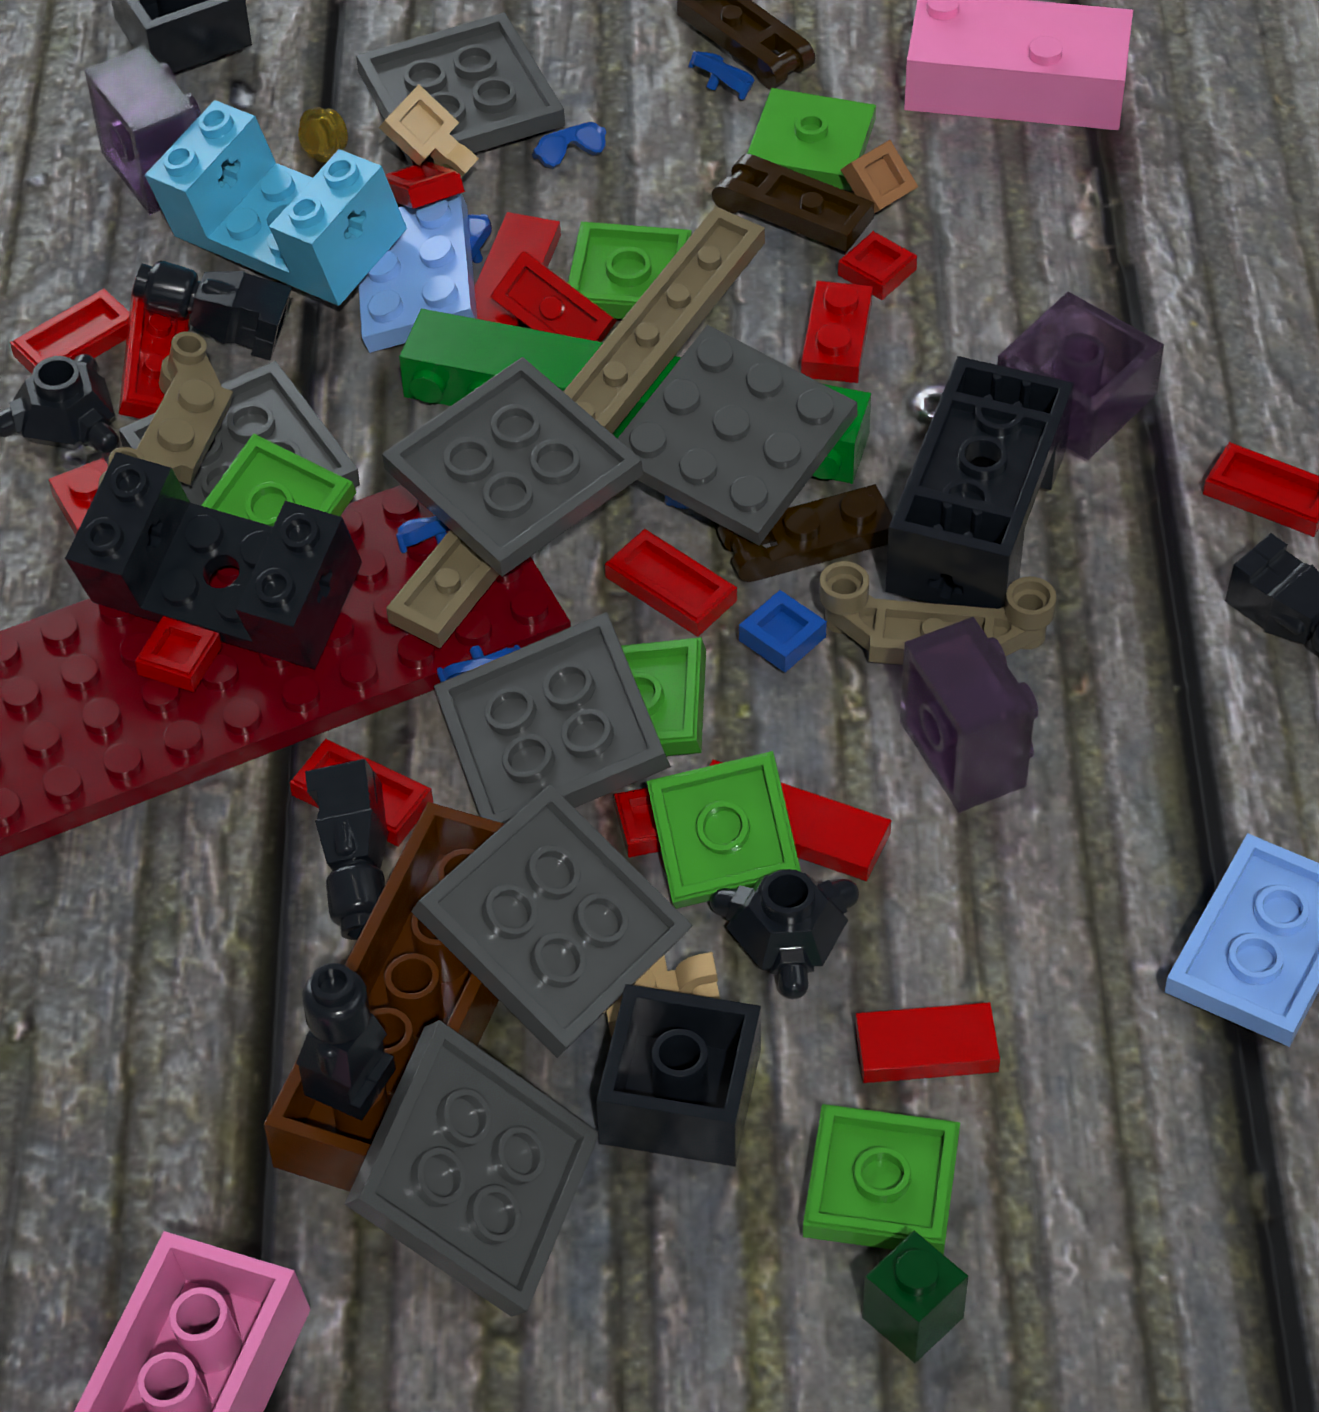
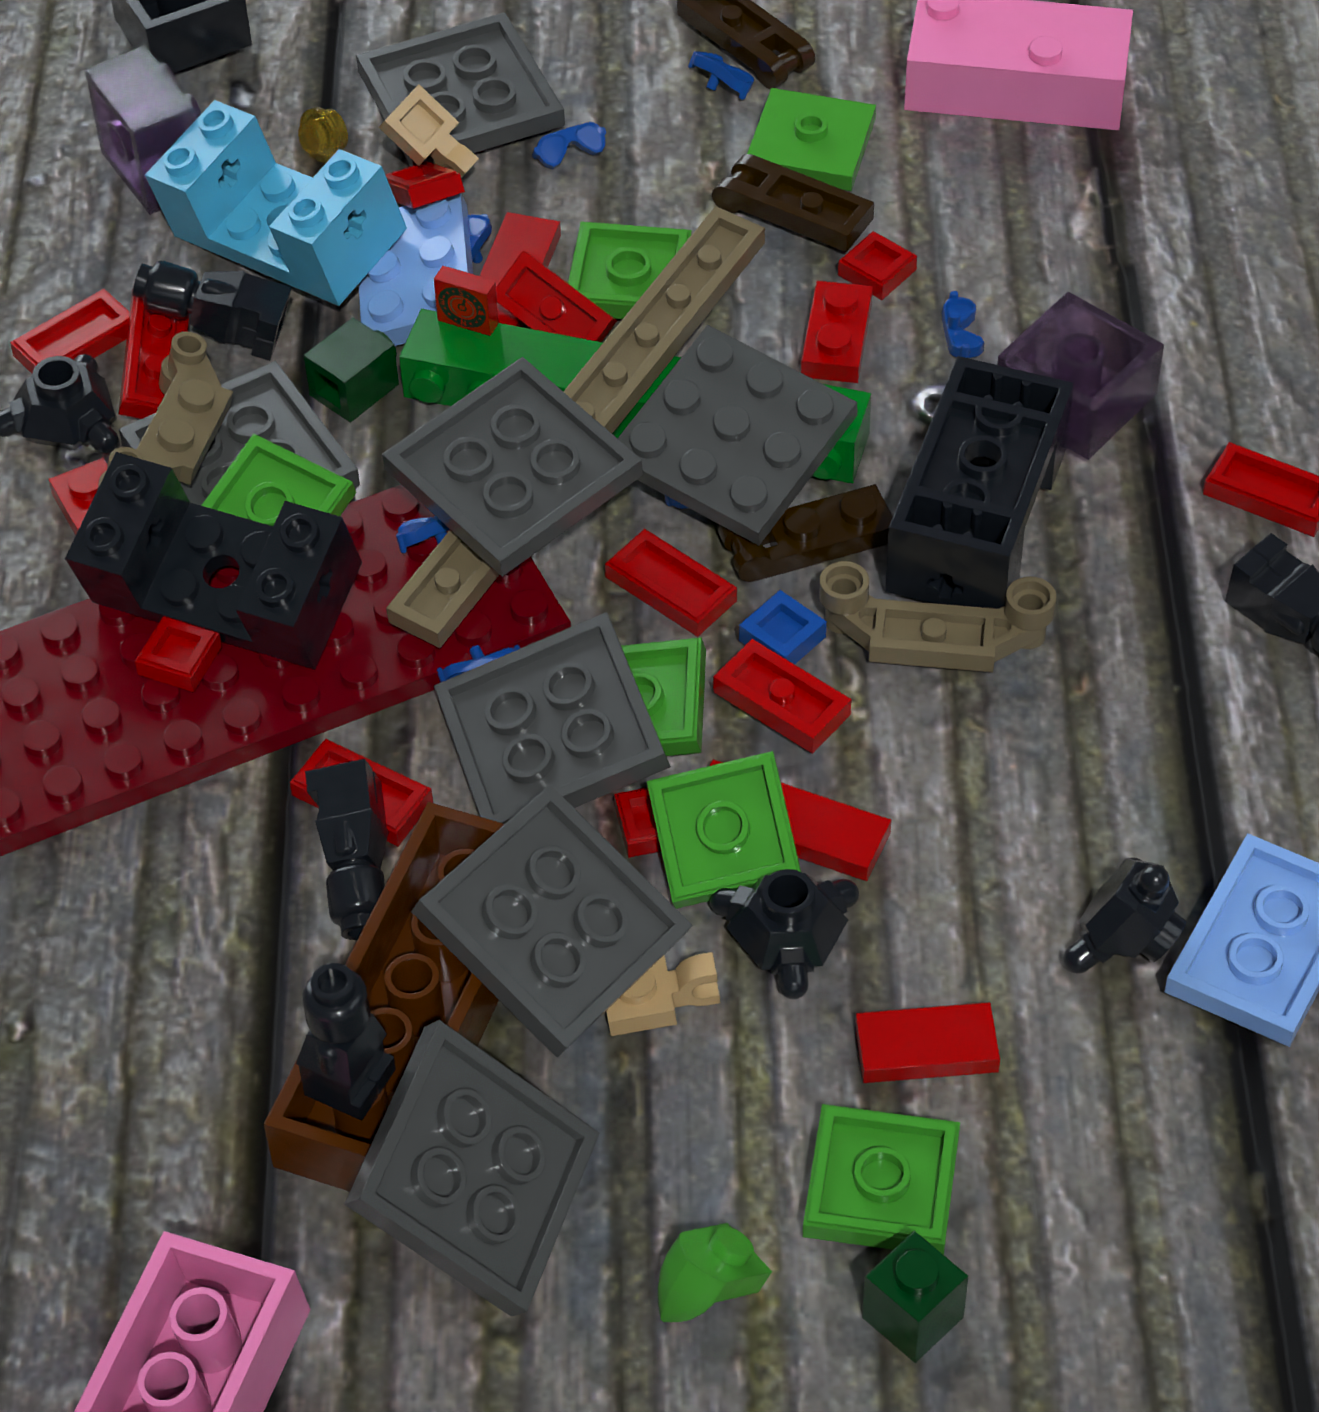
(351, 369): none -> dark green brick
(466, 300): none -> red tile
(679, 1075): black brick -> none
(706, 1269): none -> bright green plate
(782, 696): none -> red plate
(880, 176): medium nougat plate -> none
(956, 316): none -> blue piece
(967, 713): clear purple brick -> none
(1128, 917): none -> black rock

